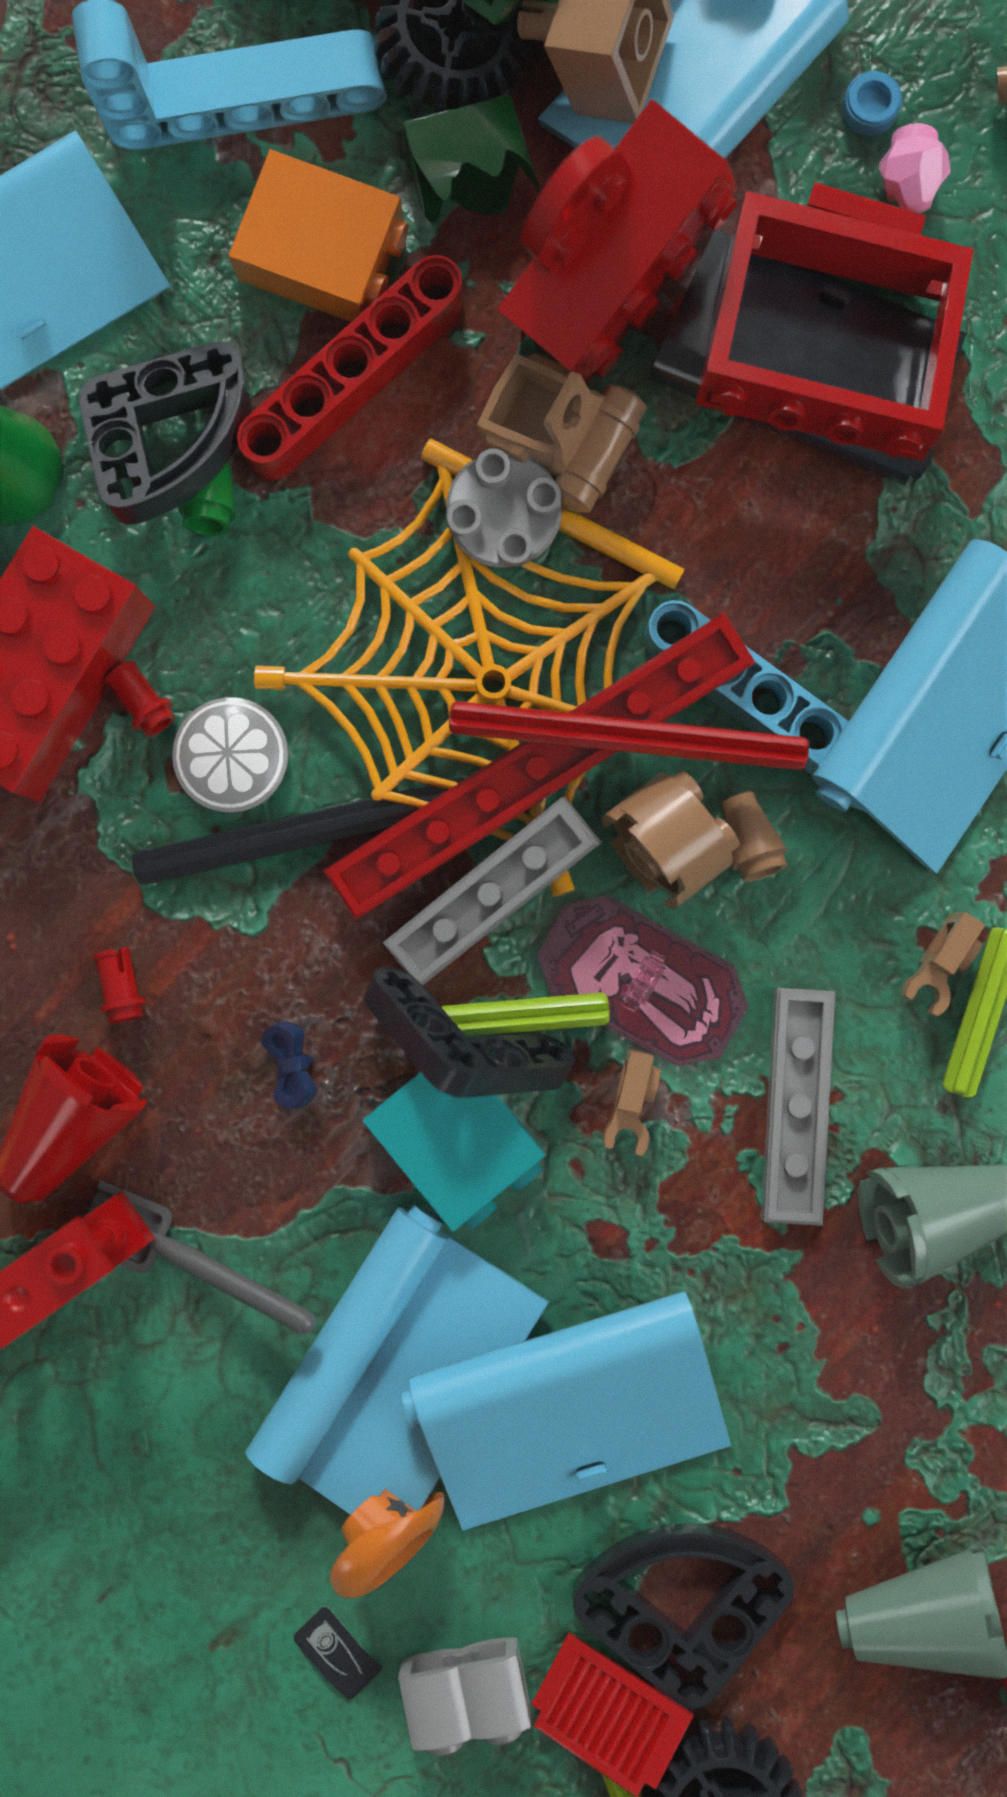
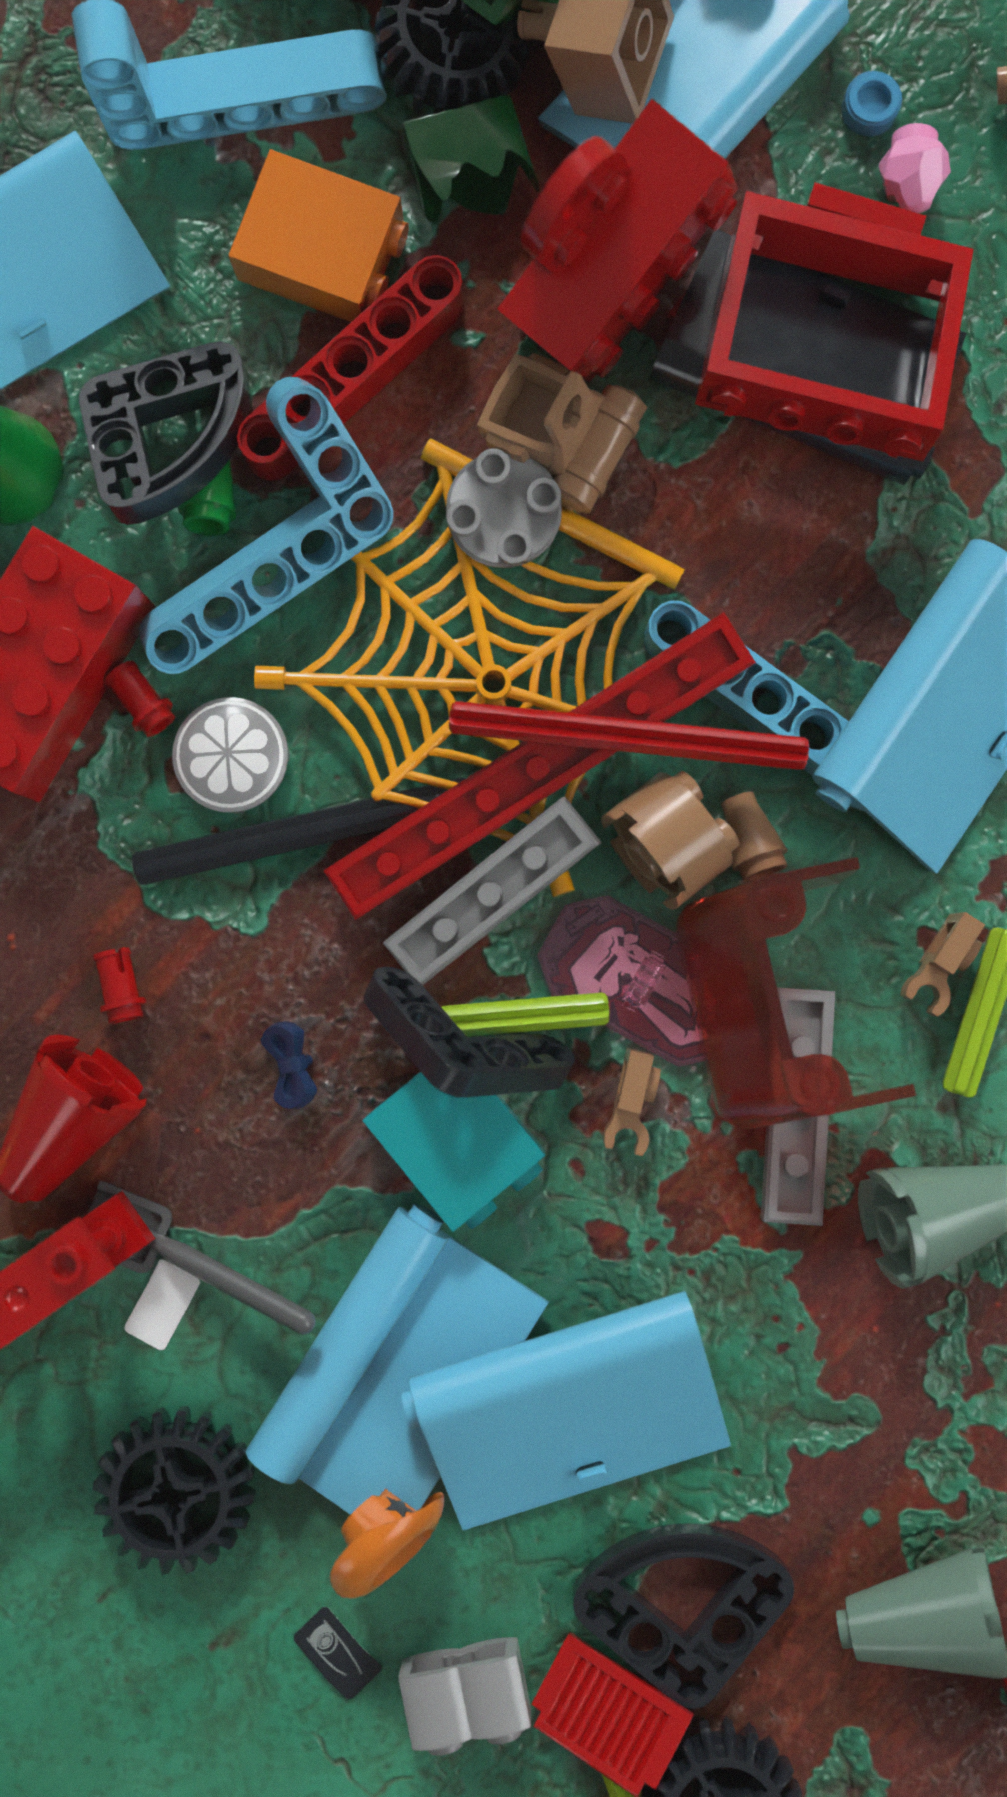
(129, 1504): none -> black gear
(162, 1305): none -> white sticker
(280, 544): none -> medium azure beam
(740, 1008): none -> clear red windscreen

